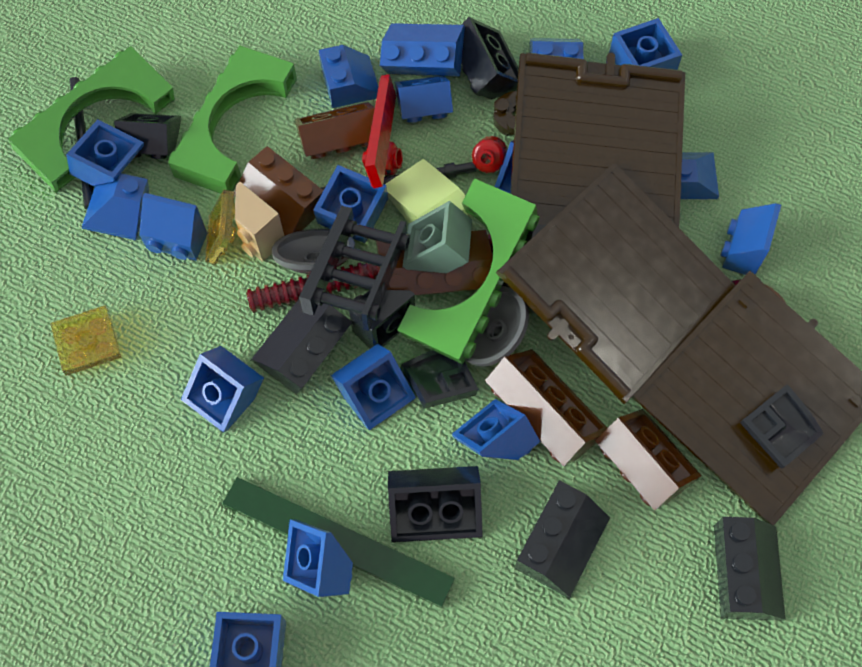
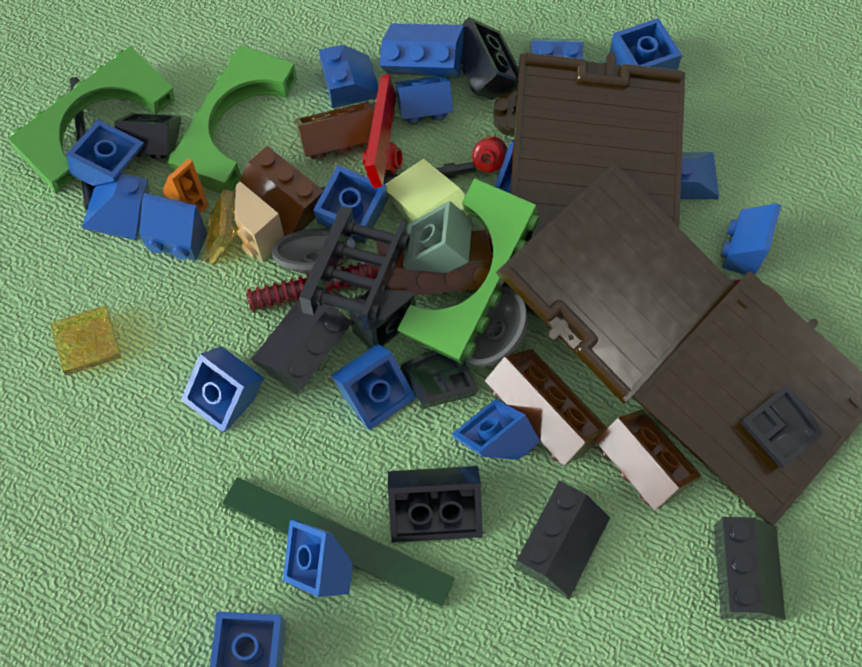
(185, 186): none -> orange slope

